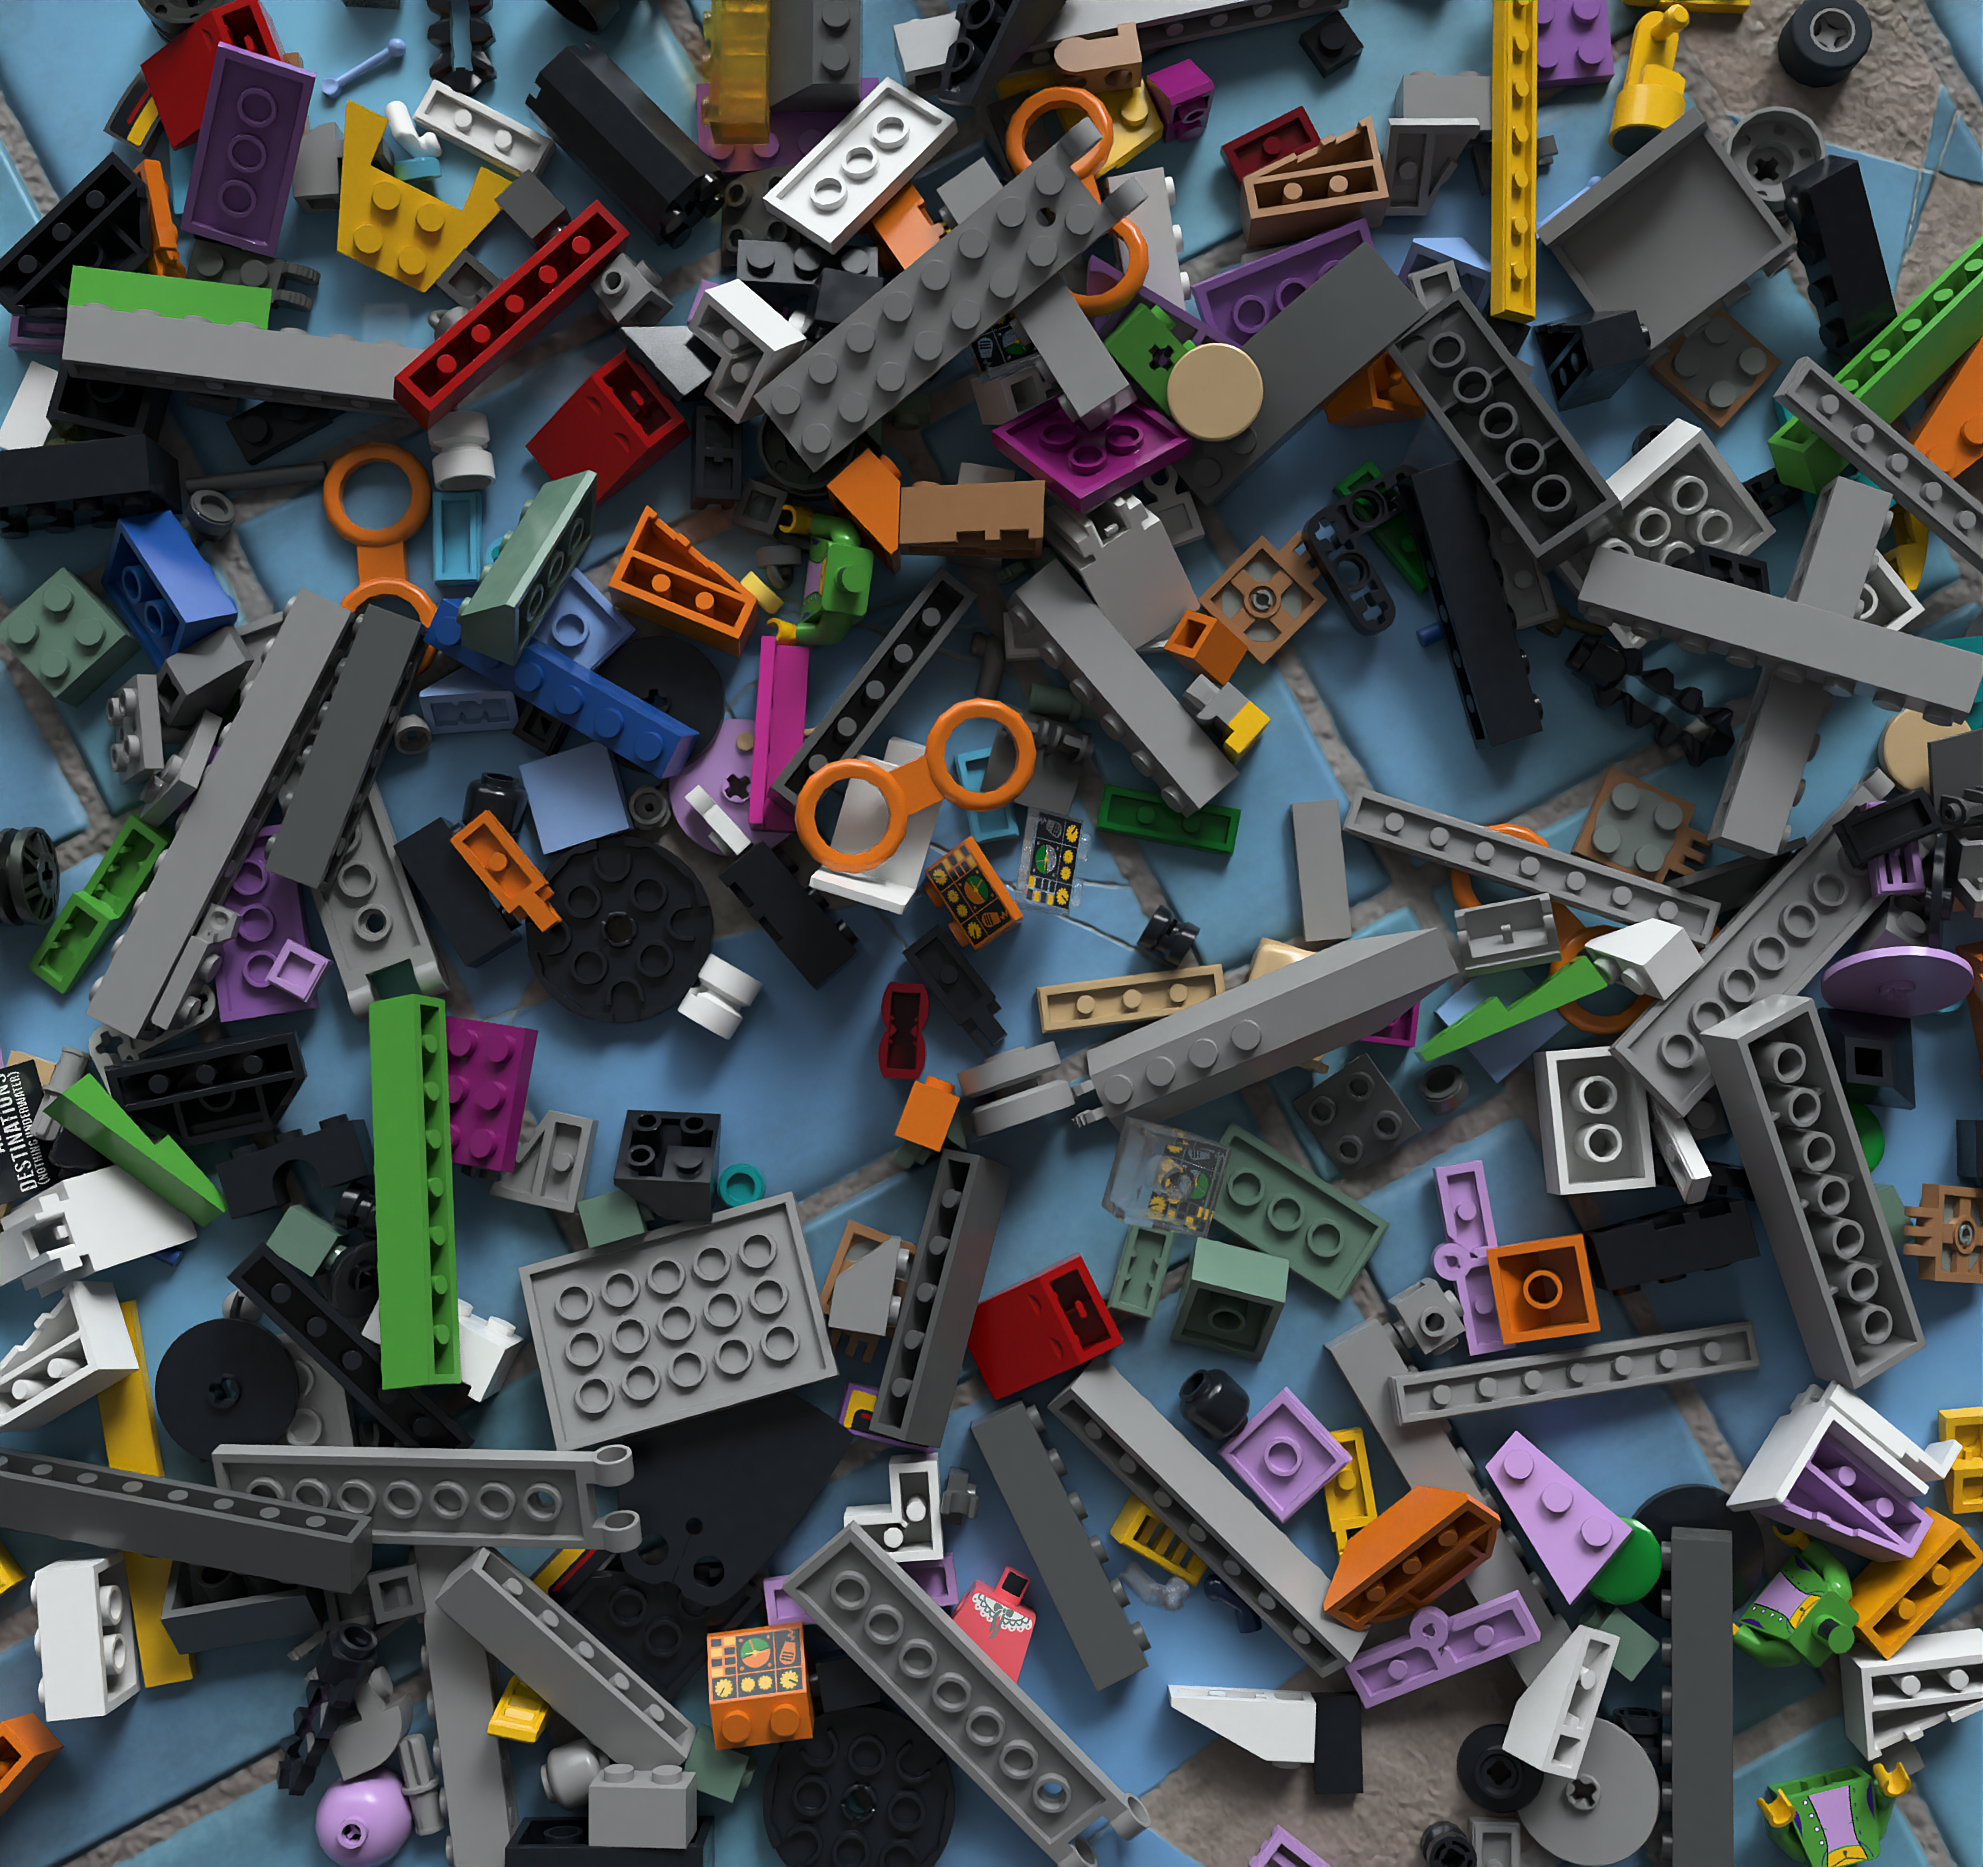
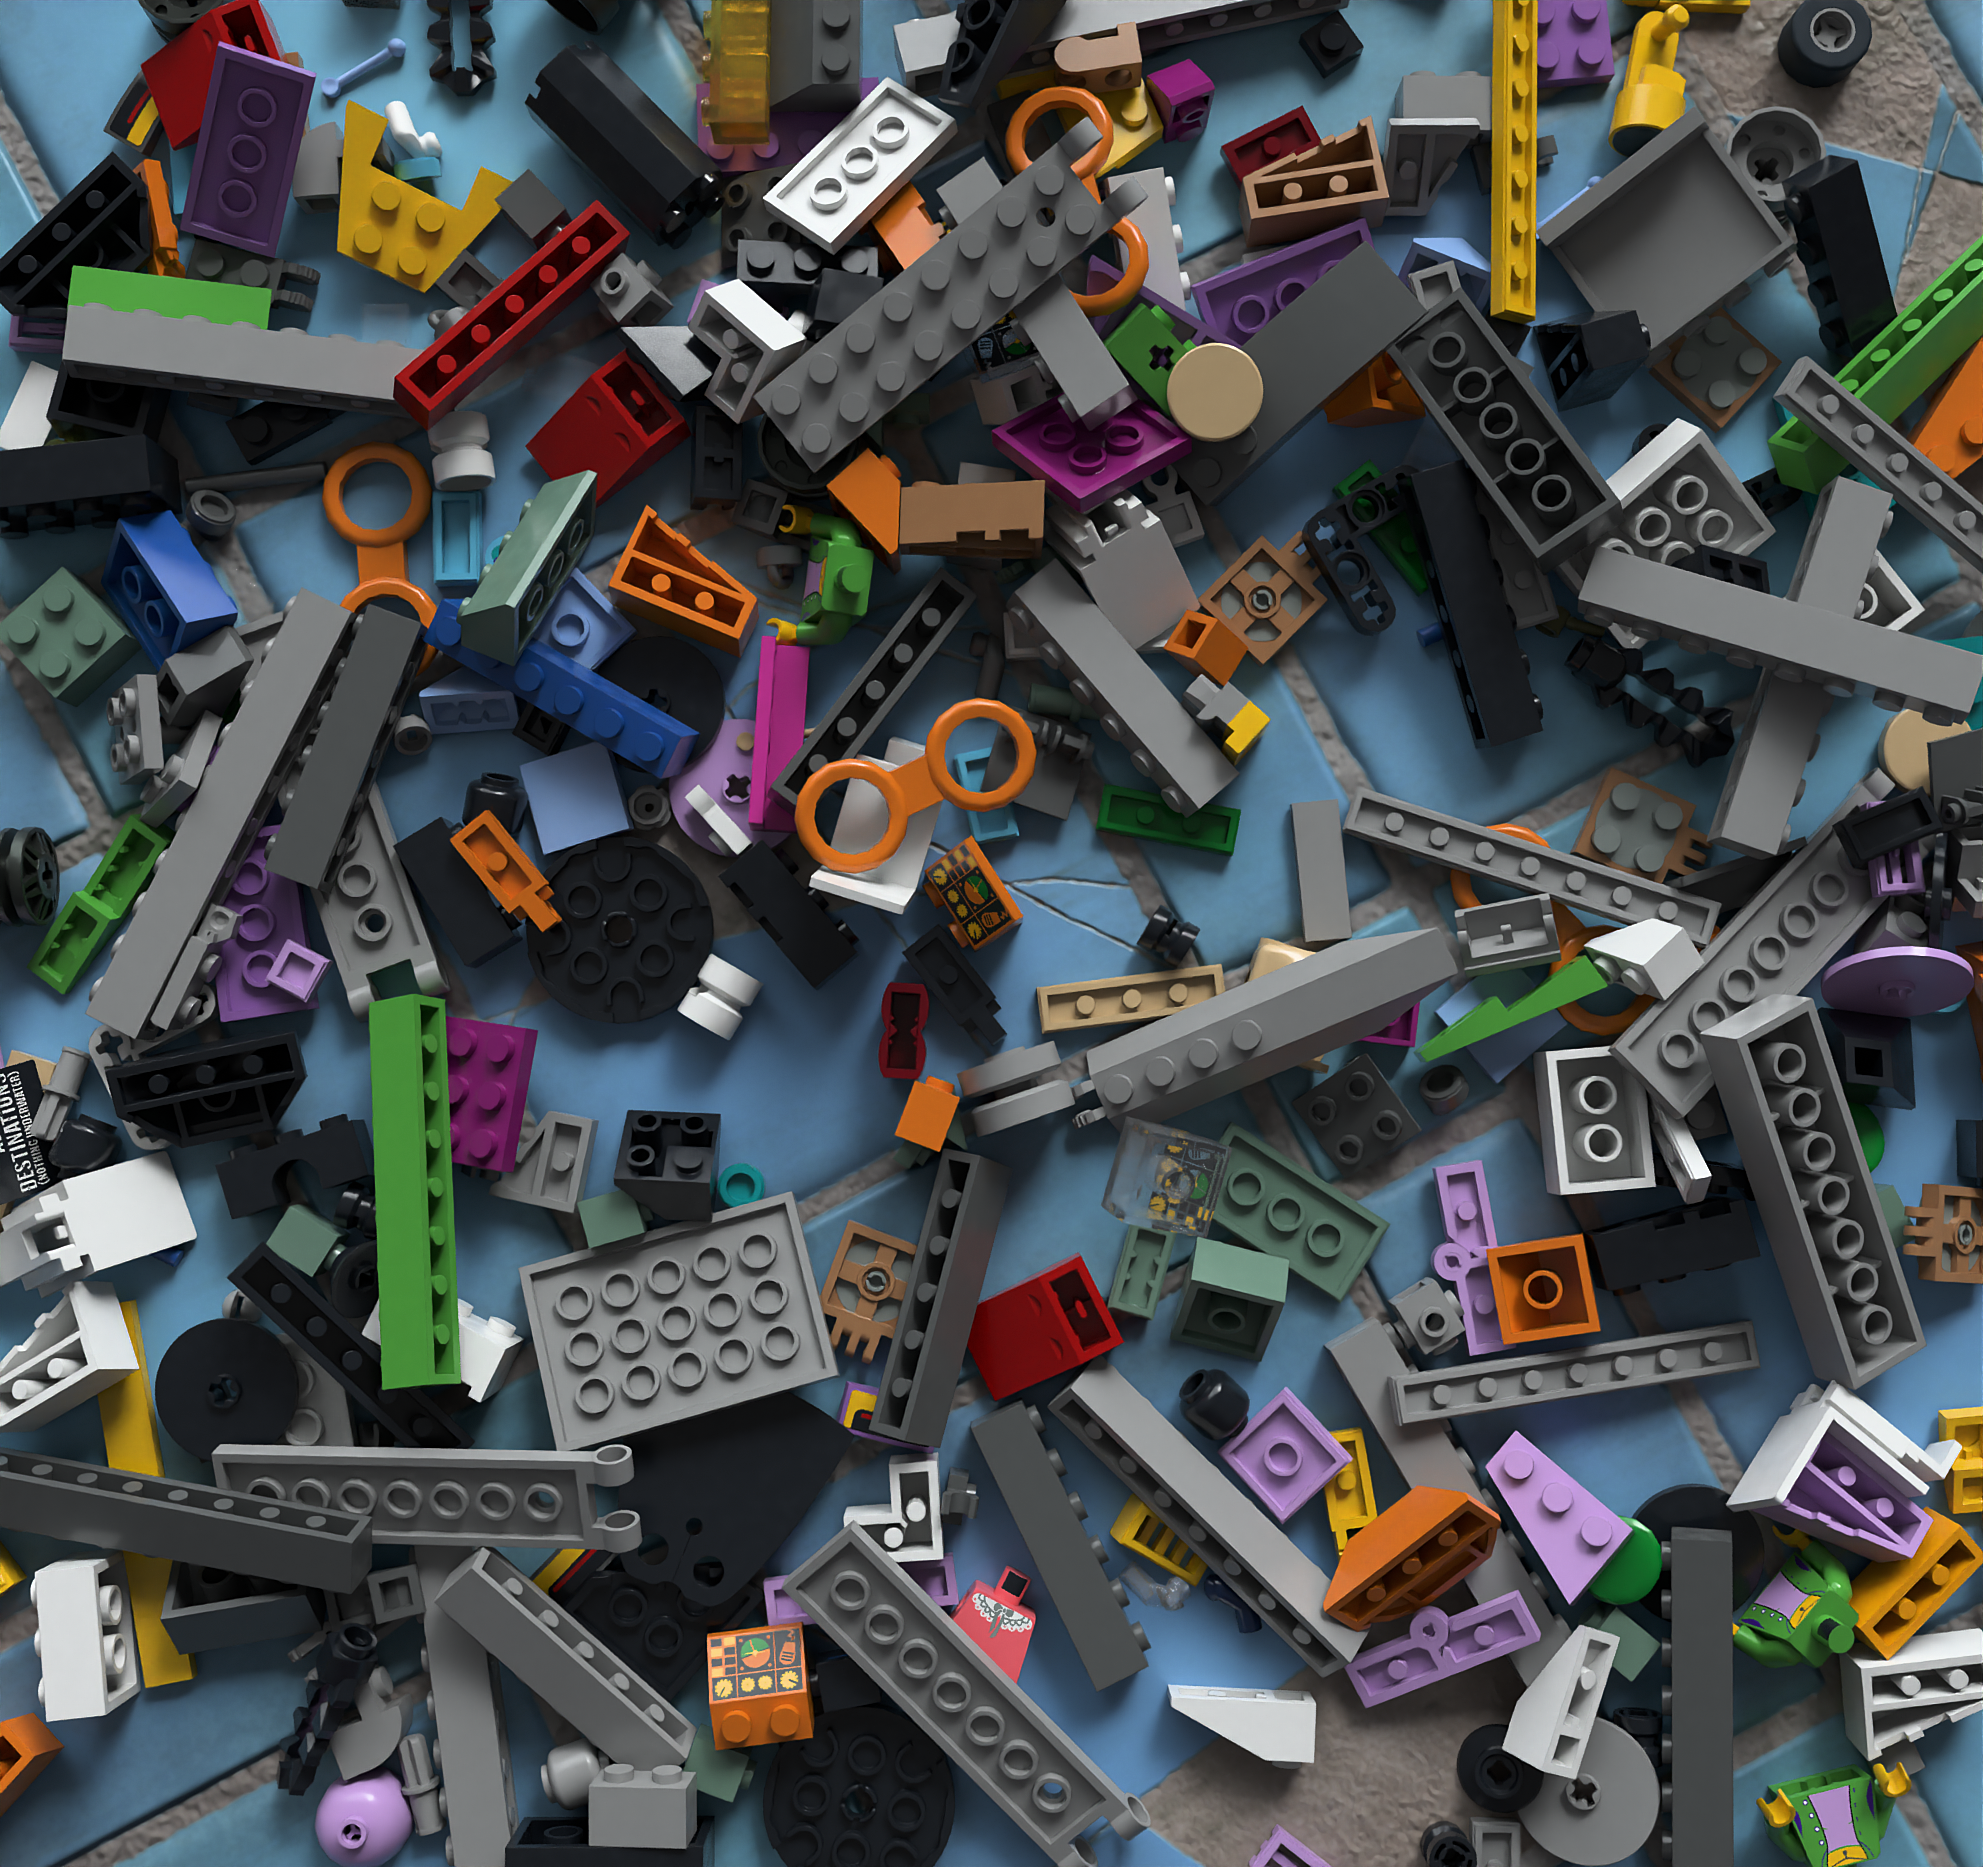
(162, 1167): bright green slope -> none
(483, 131): white tile -> none
(520, 1714): yellow slope -> none
(766, 596): light yellow tile -> none
(865, 1290): light grey slope -> none
(1049, 863): slope -> none
(1337, 1743): black tile -> none
(1911, 549): yellow slope -> none

